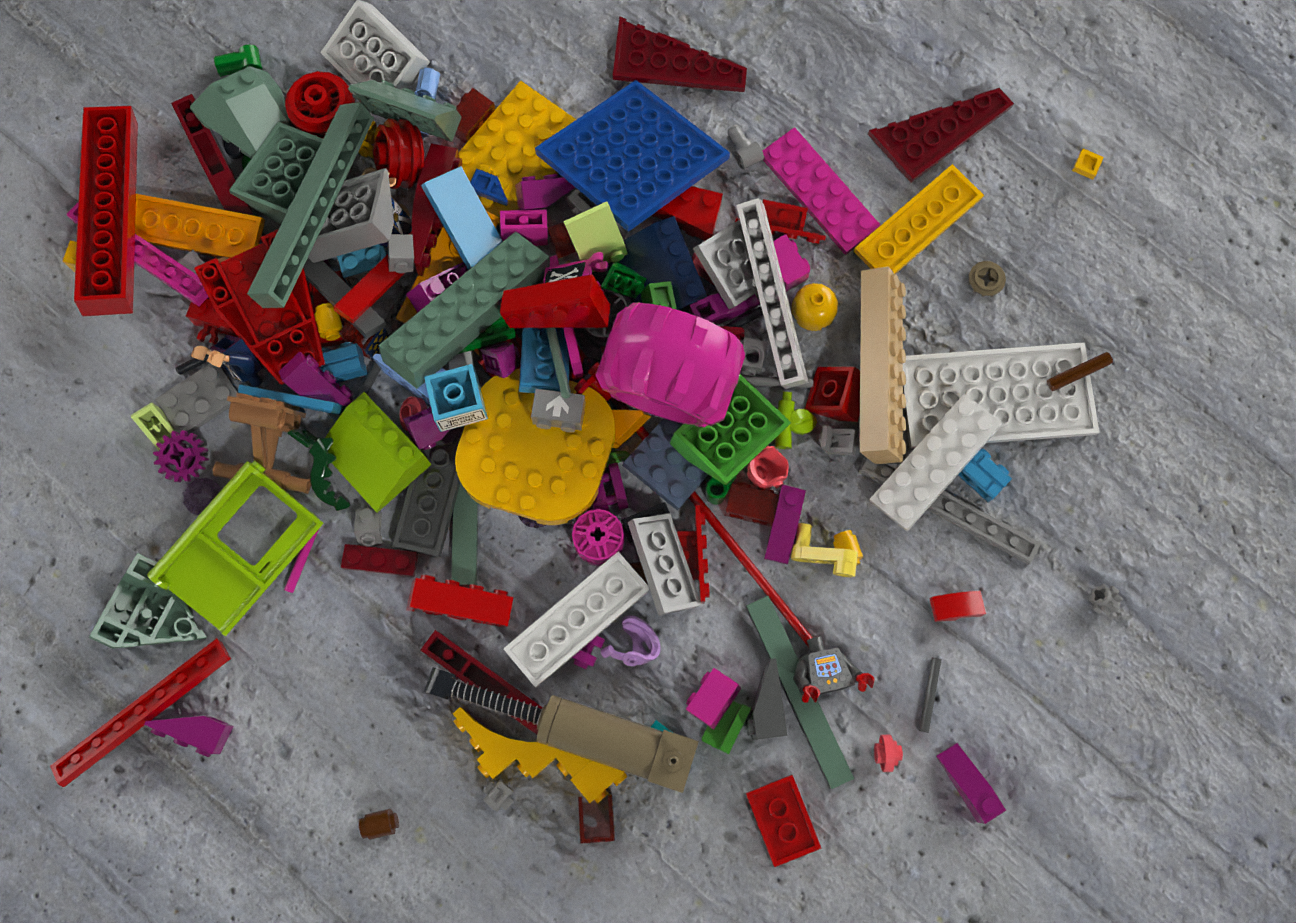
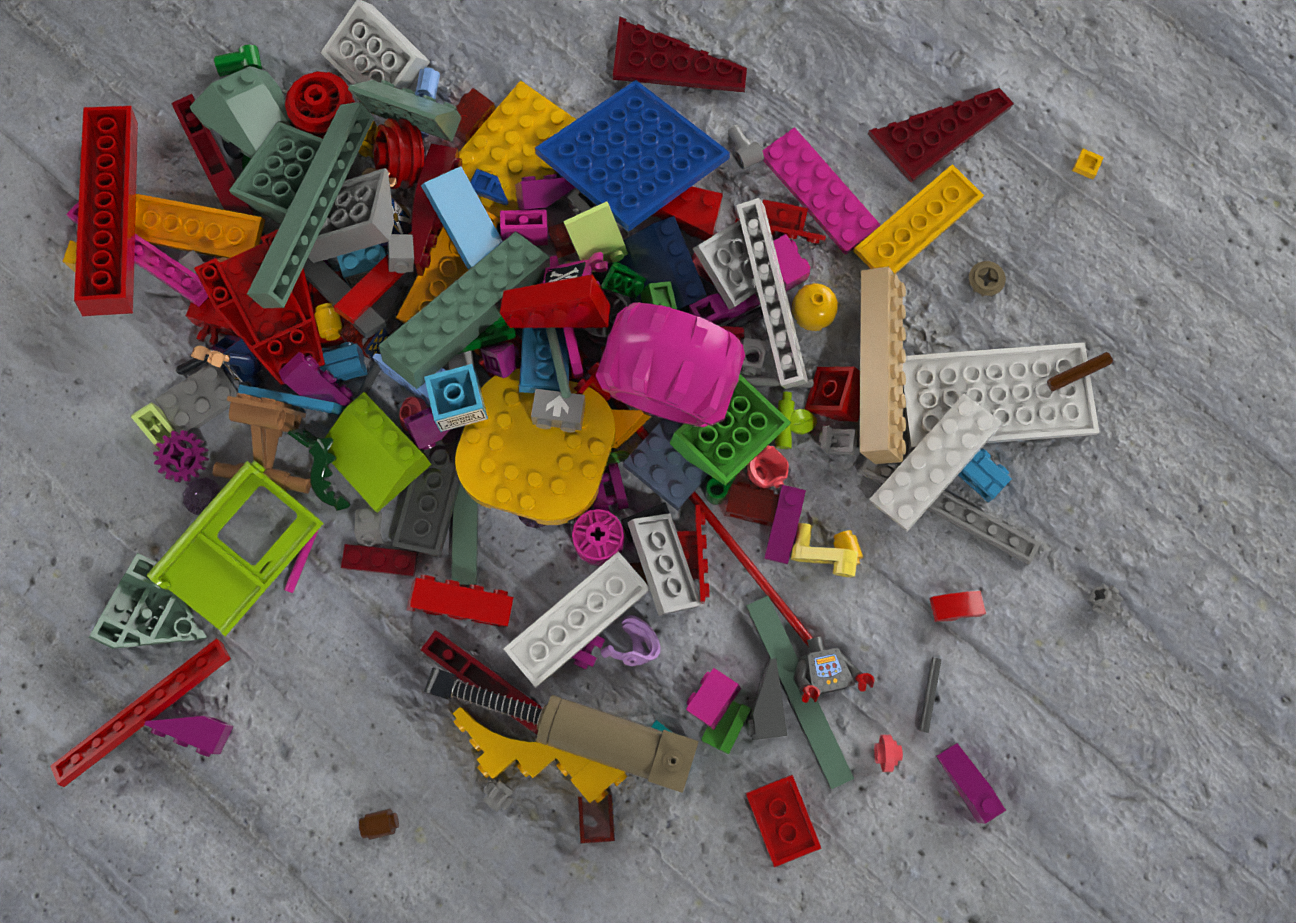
(429, 289): magenta slope -> none

